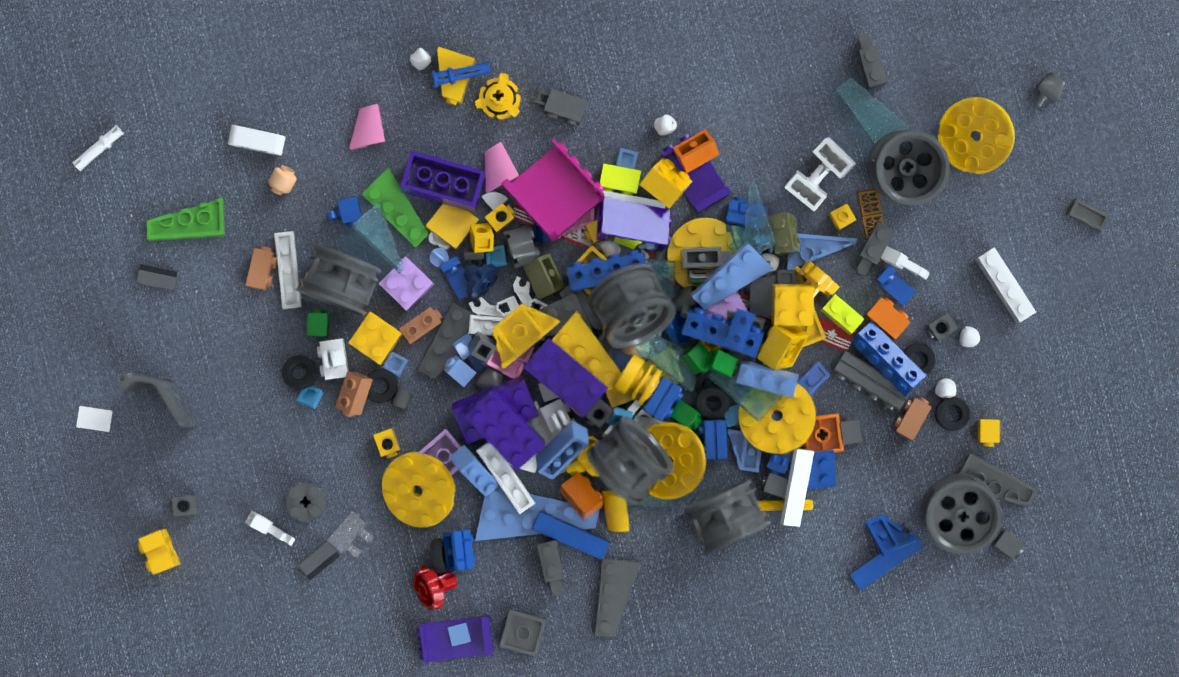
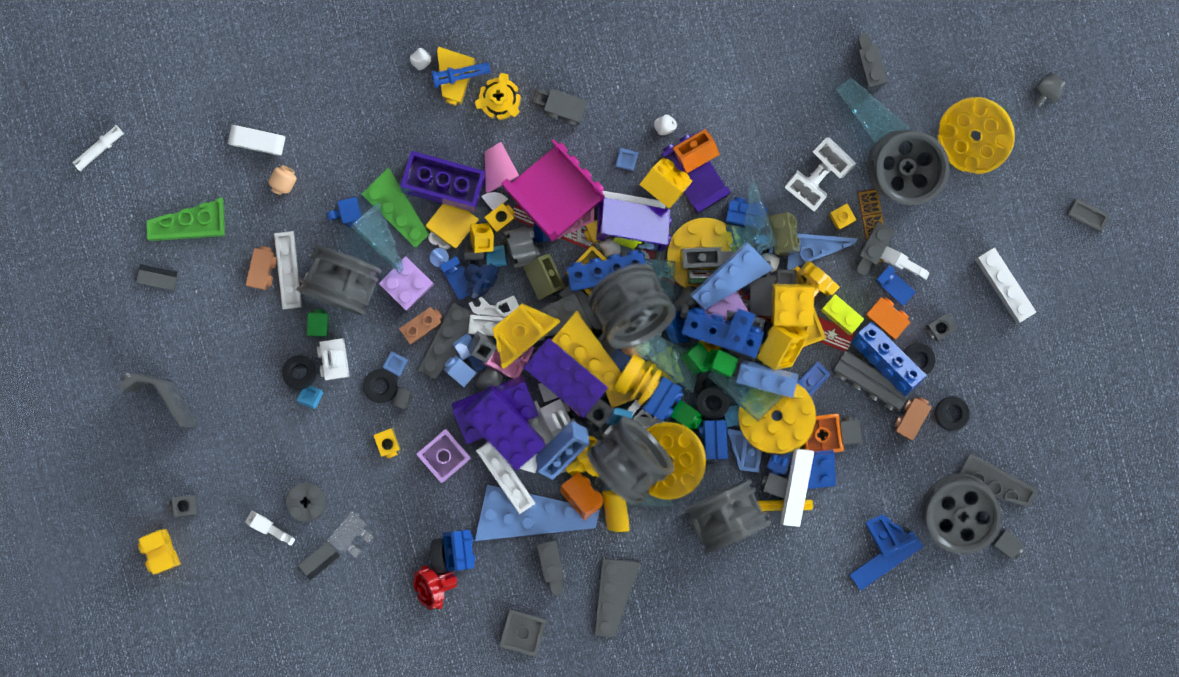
(94, 419): white sticker -> none
(353, 393): nougat brick -> none
(368, 128): bright pink slope -> none
(375, 338): yellow brick -> none
(436, 485): yellow plate -> none
(437, 642): dark purple panel -> none
(459, 634): medium blue tile -> none
(474, 471): medium blue brick -> none
(523, 294): white piece -> none
(571, 535): blue tile -> none
(620, 179): neon yellow brick -> none
(945, 388): white piece -> none
(969, 337): white piece -> none
(988, 432): yellow brick -> none

